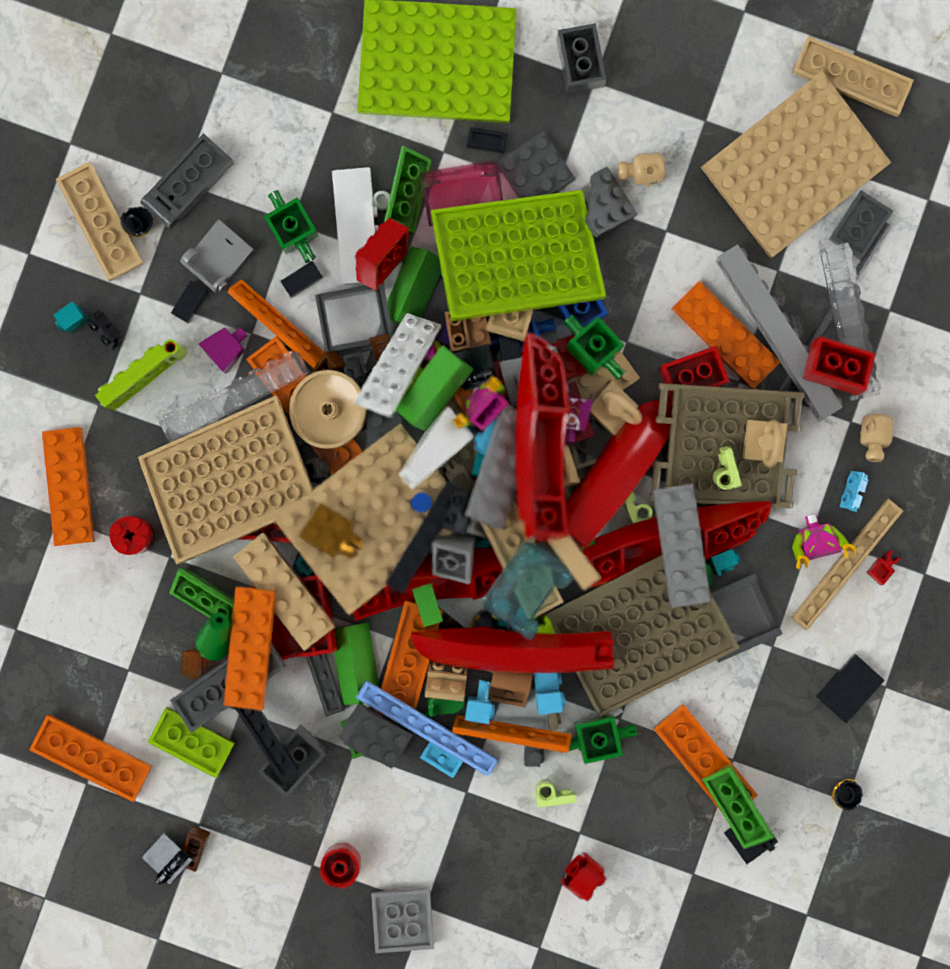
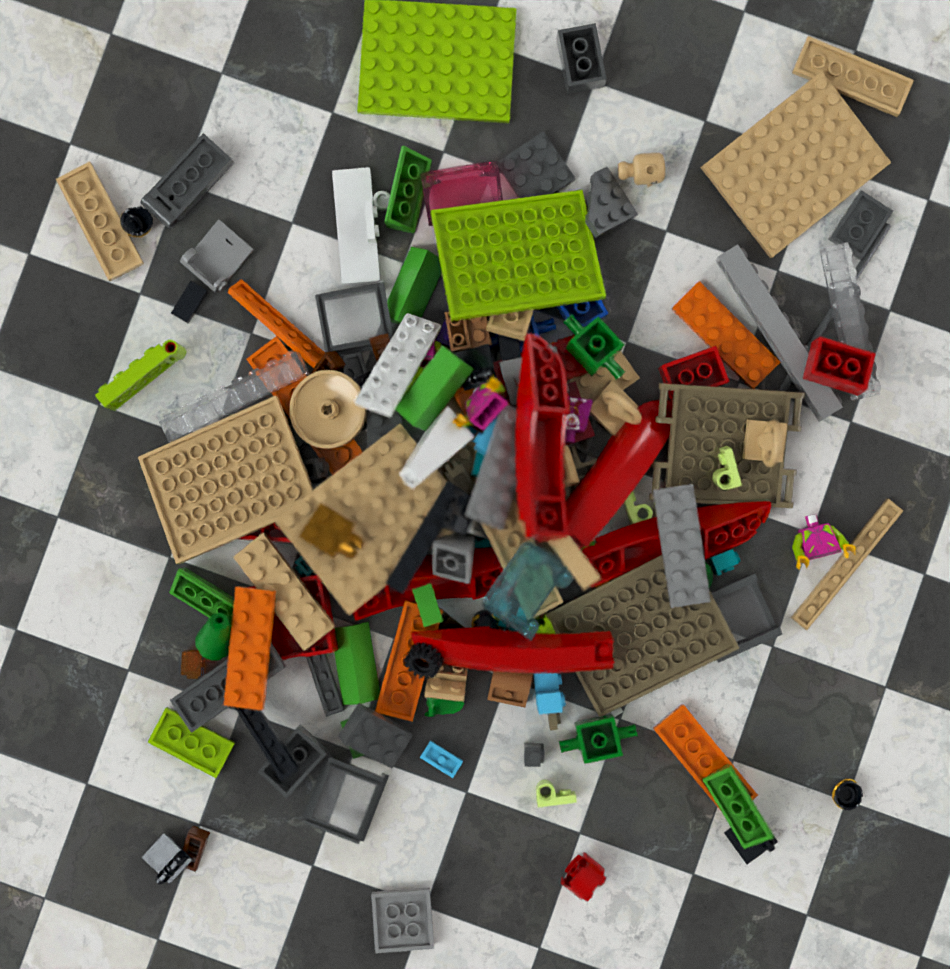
(68, 486): orange plate -> none
(70, 318): teal brick -> none
(90, 757): orange plate -> none
(99, 324): black hinge -> none
(122, 529): red brick -> none
(224, 347): magenta torso -> none
(293, 214): green brick -> none
(301, 279): black tile -> none
(338, 876): red brick -> none
(344, 799): none -> piece
(381, 253): red brick -> none
(420, 667): none -> black tyre
(421, 502): blue tile -> none
(427, 728): light blue tile -> none
(480, 708): medium azure brick -> none
(486, 140): black tile -> none
(514, 734): orange plate -> none
(850, 688): black tile -> none
(856, 482): medium azure hinge -> none
(876, 434): tan piece -> none
(882, 569): red plate -> none

